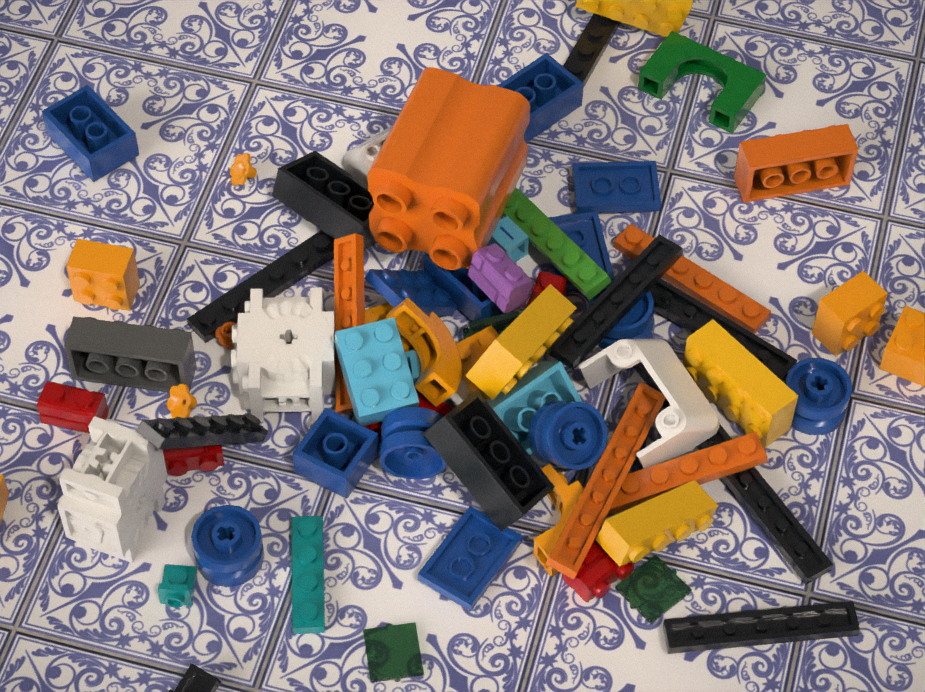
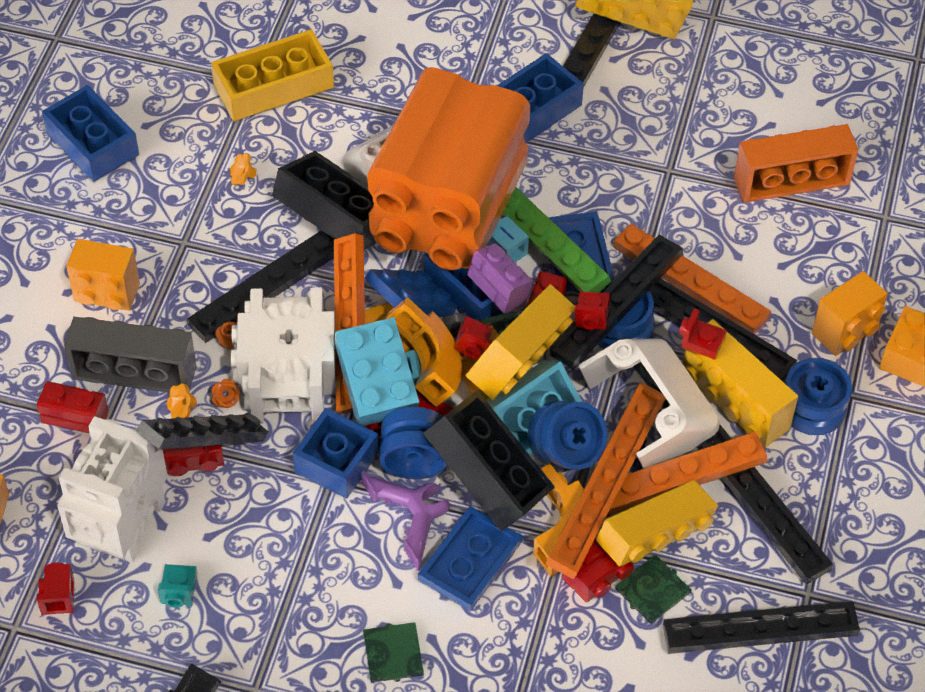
(56, 589): none -> red brick
(228, 400): none -> orange plate
(228, 545): blue wheel -> none
(272, 74): none -> yellow brick
(308, 575): teal plate -> none
(414, 500): none -> medium lavender piece
(454, 321): none -> dark grey animal
(473, 338): none -> red bracket
(592, 310): none -> red bracket
(616, 187): blue plate -> none
(683, 56): green arch -> none
(701, 336): none -> red bracket

